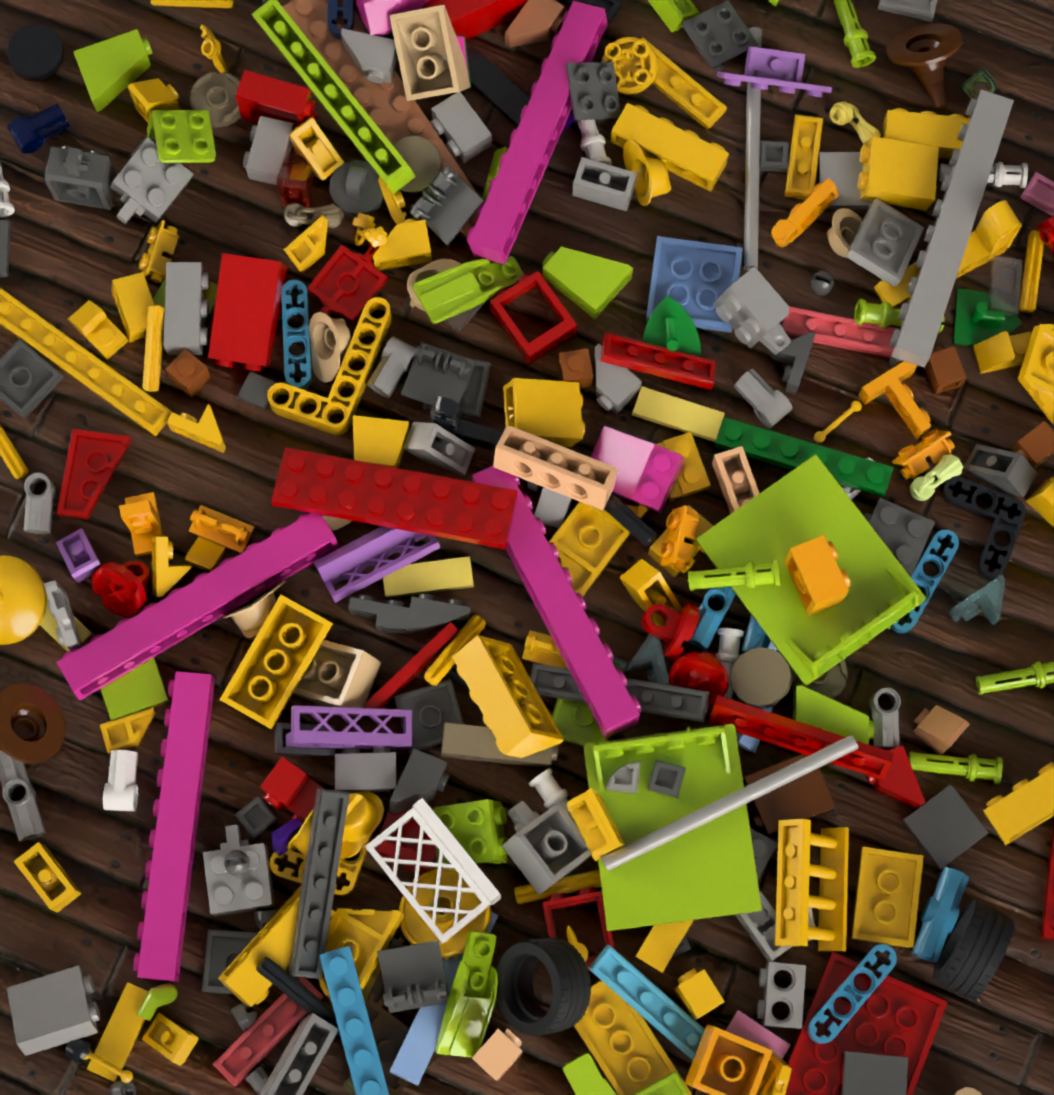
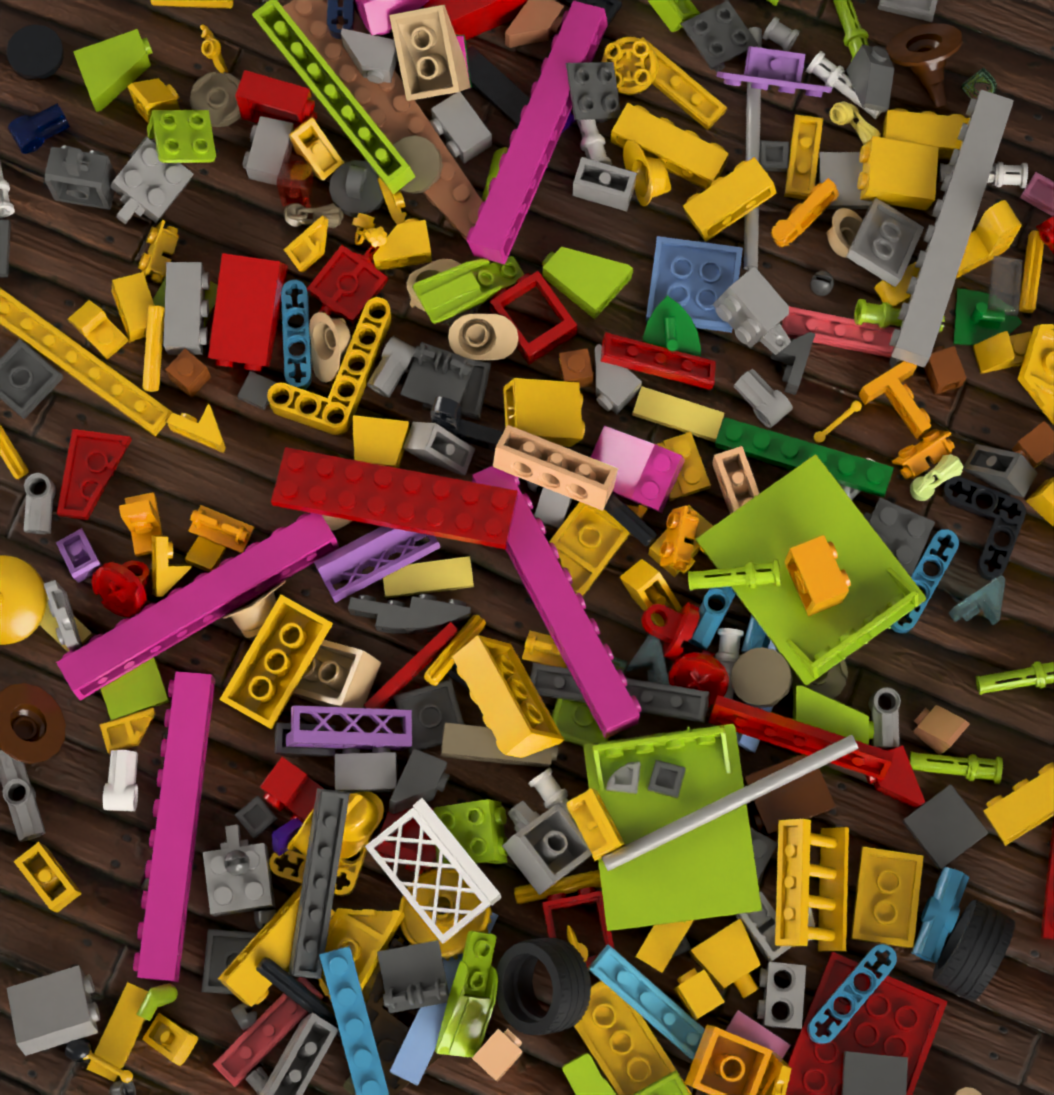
(447, 205): dark grey hinge -> none
(483, 336): none -> tan piece
(729, 198): none -> yellow brick
(729, 958): none -> yellow torso
(780, 34): none -> light grey bush
(835, 78): none -> white pin
(872, 77): none -> dark grey slope

